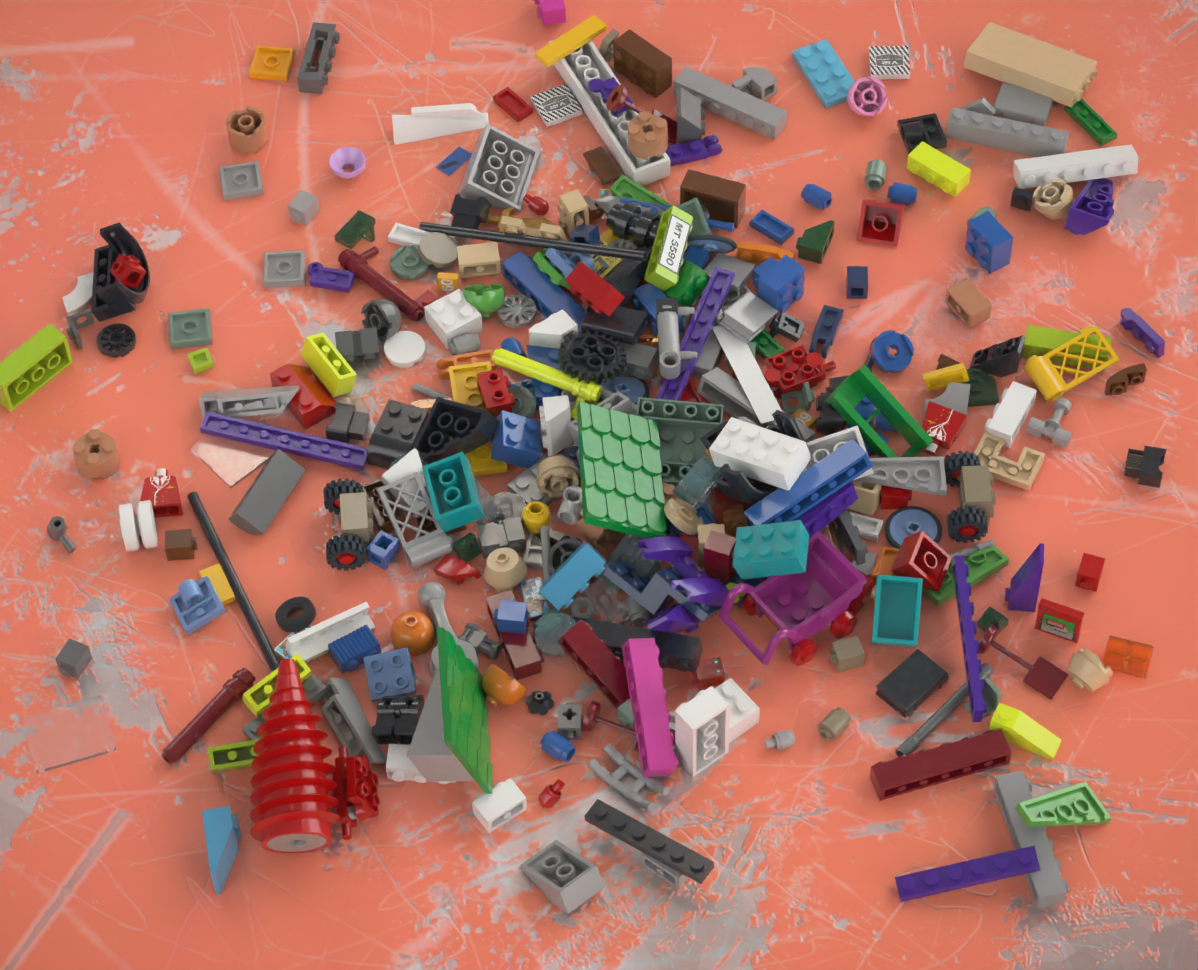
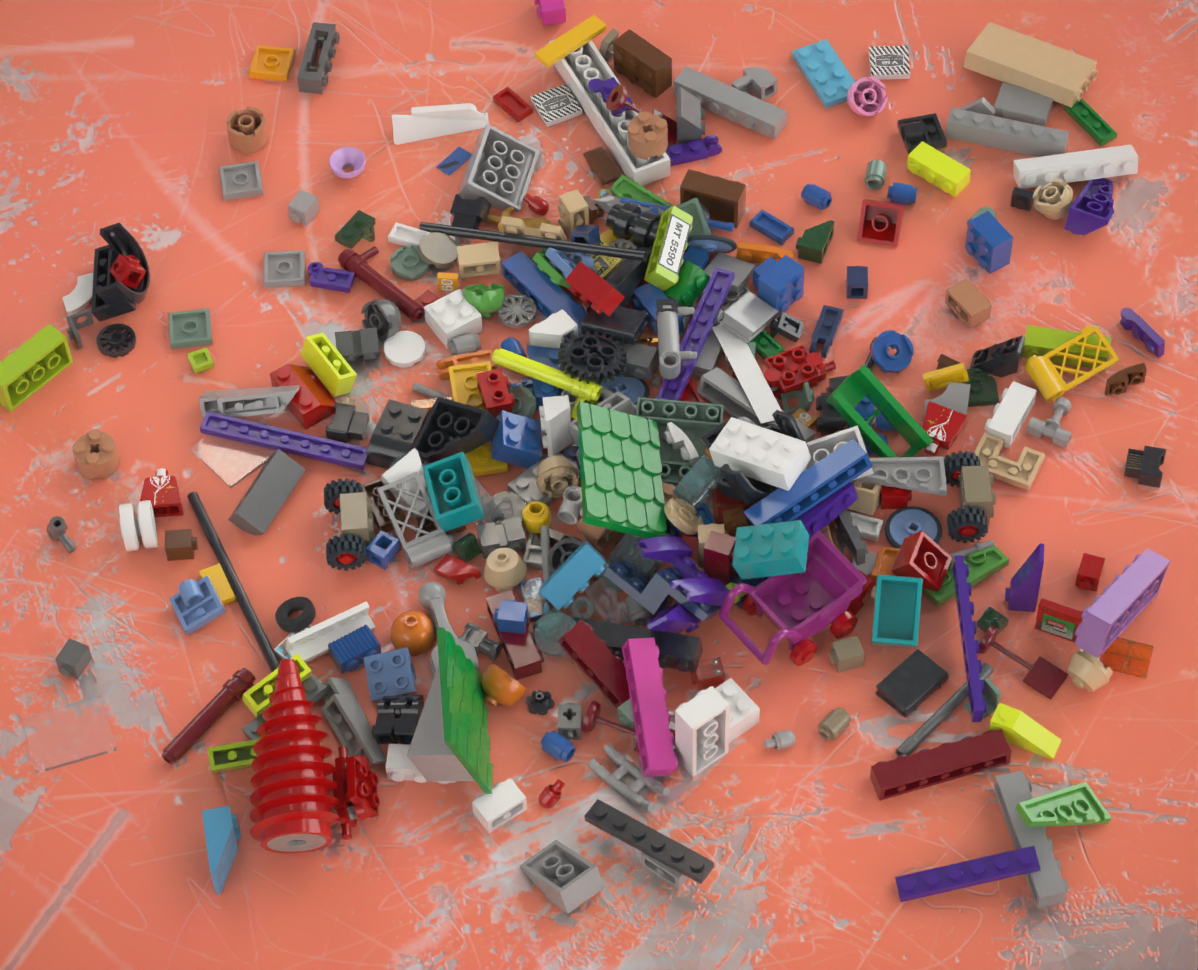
(678, 439): none -> white slope
(1121, 602): none -> medium lavender brick

